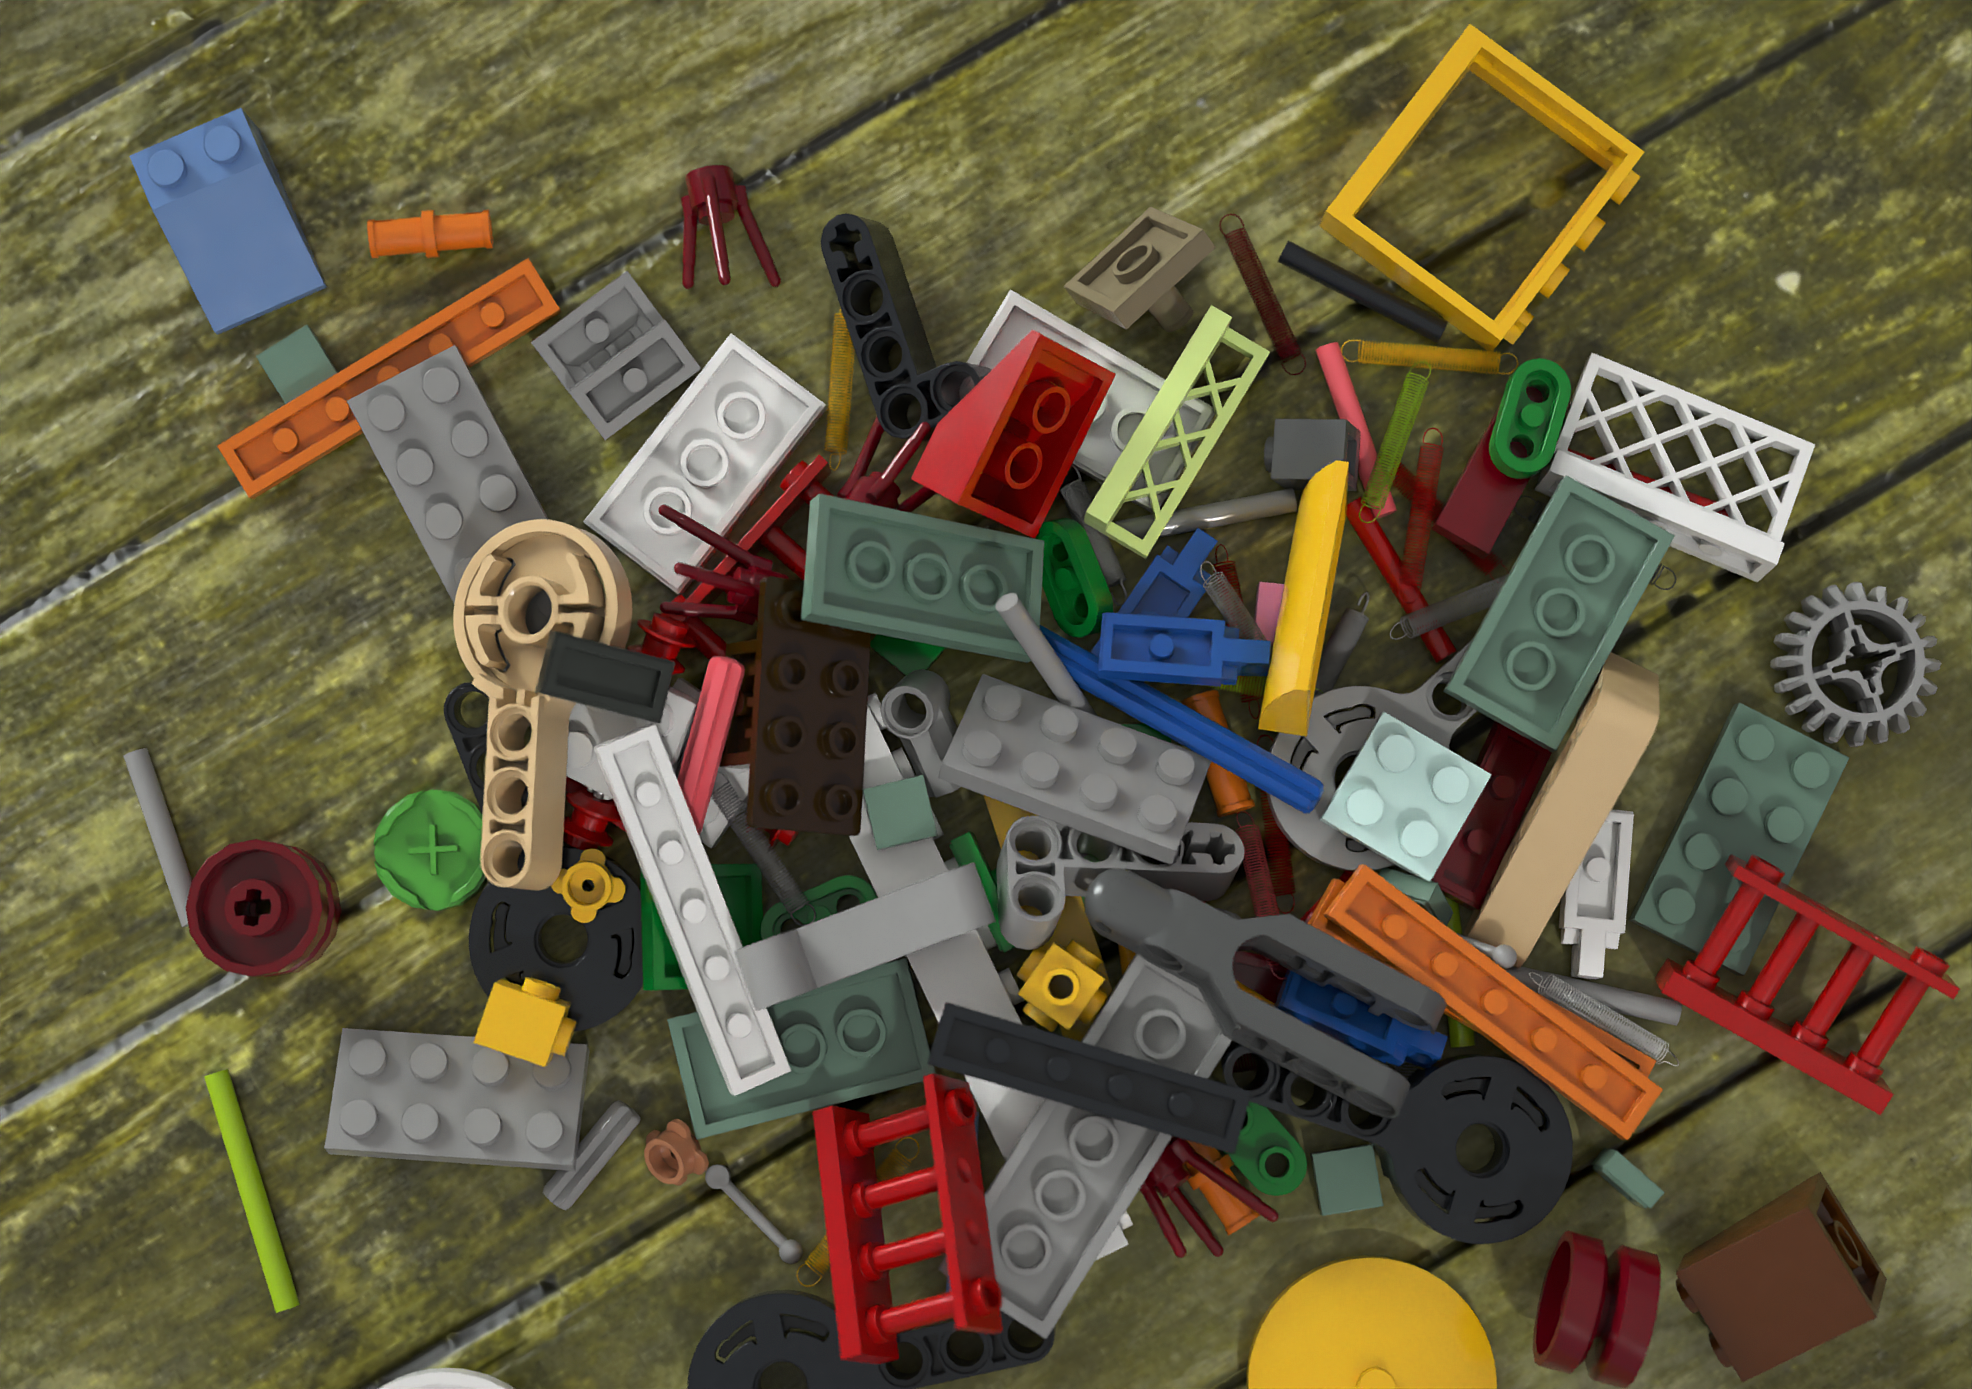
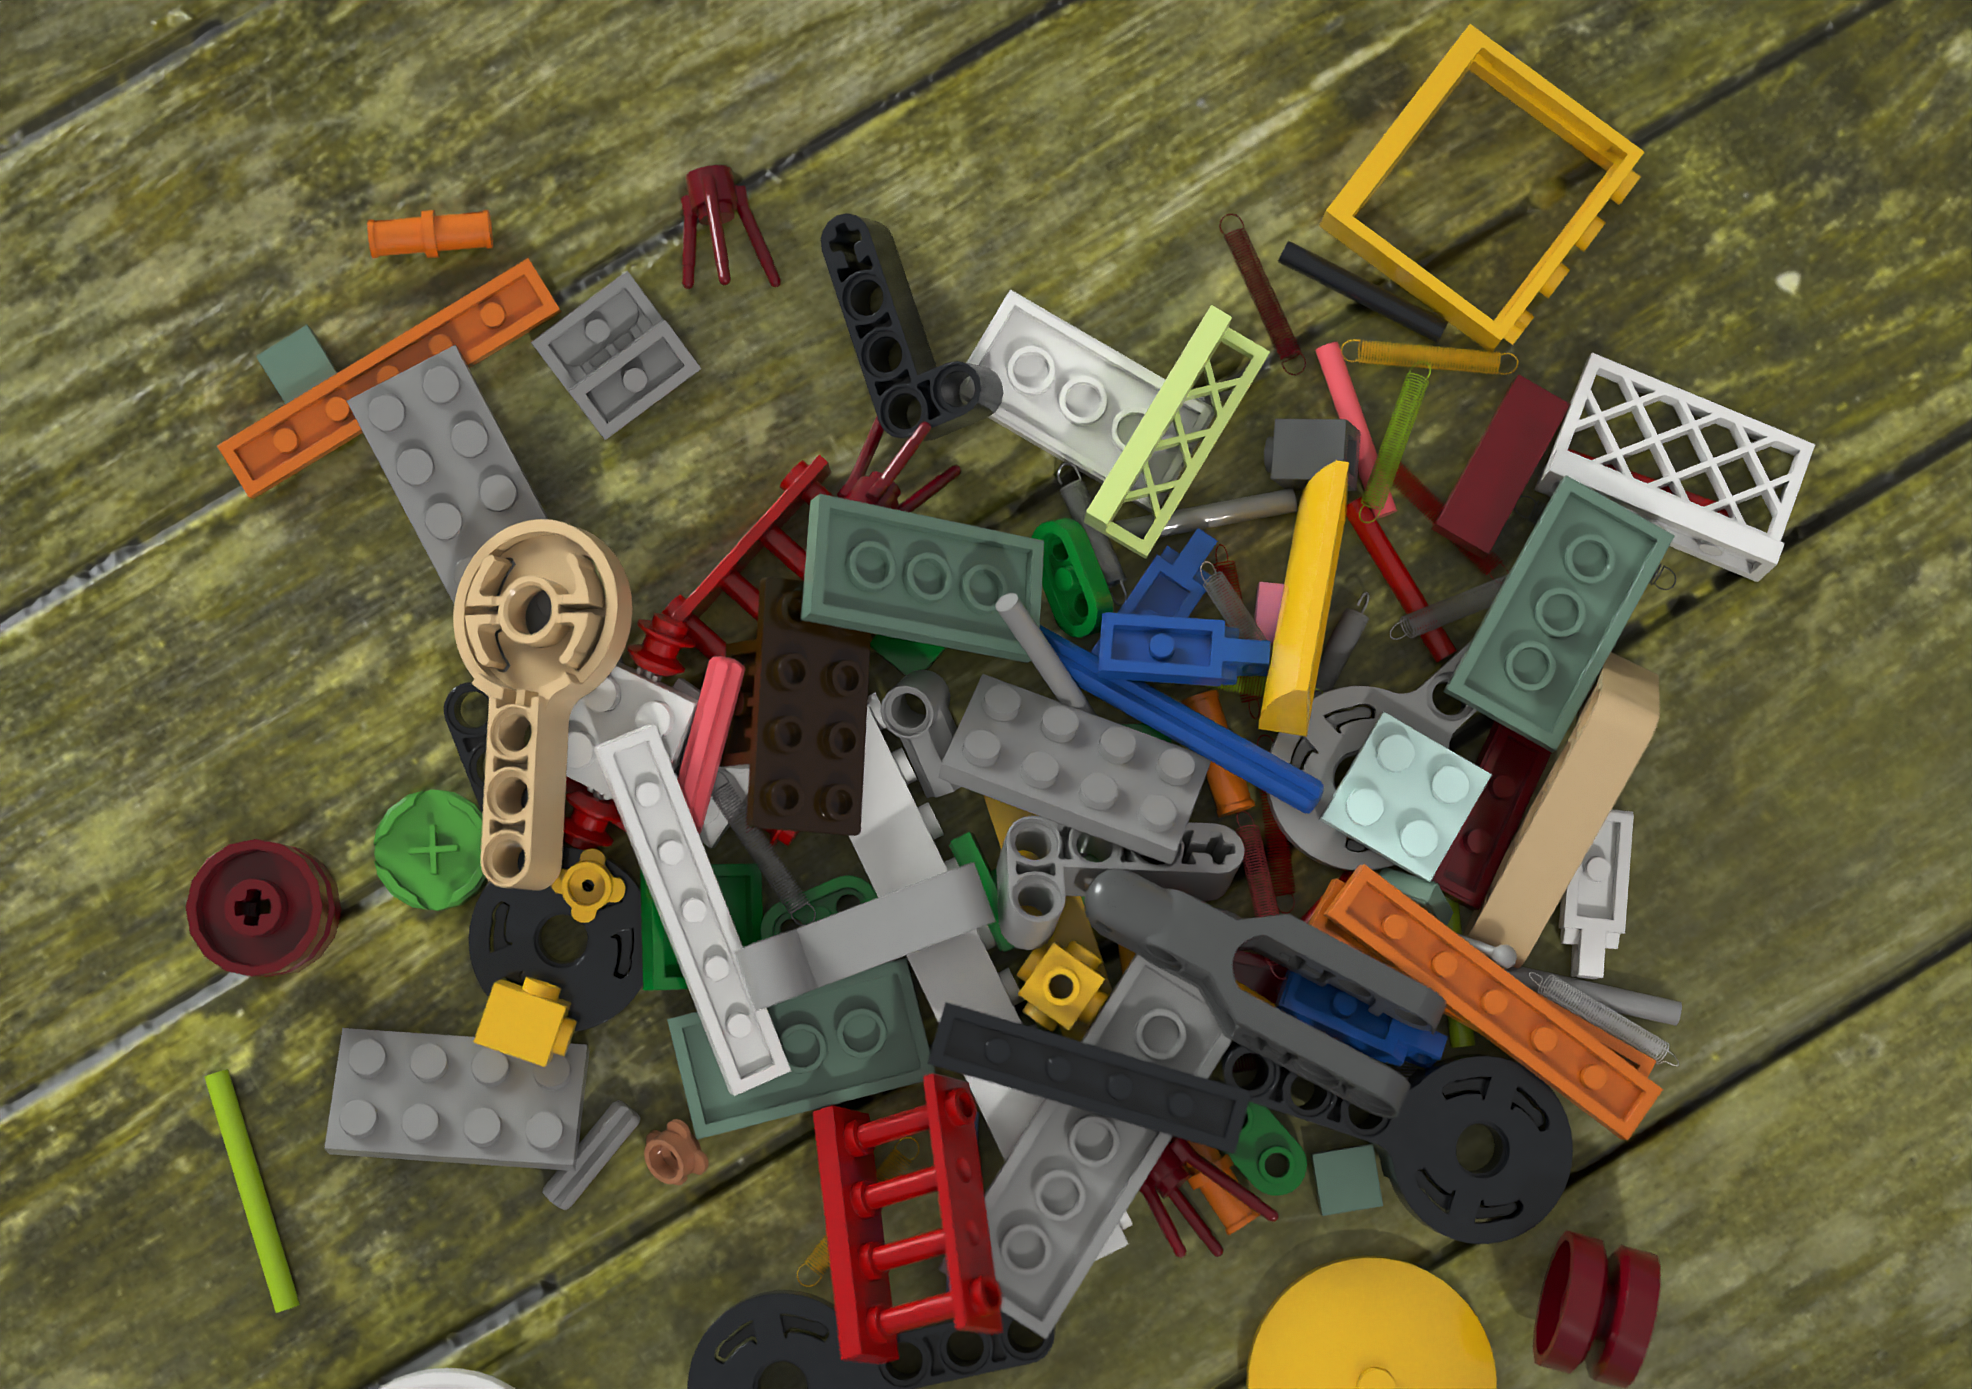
(160, 828): light grey bar -> none
(228, 220): medium blue slope -> none
(605, 677): pearl dark grey tile -> none
(706, 461): white tile -> none
(719, 1177): light grey hinge -> none
(742, 586): dark red plant -> none
(840, 445): yellow piece -> none
(900, 812): sand green tile -> none
(1016, 434): red slope -> none
(1141, 272): dark tan tile -> none
(1424, 520): red piece -> none
(1530, 422): green plate -> none
(1626, 1178): sand green tile -> none
(1752, 797): sand green plate -> none
(1782, 1280): reddish brown slope -> none
(1806, 1041): red fence -> none
(1859, 686): light grey gear -> none

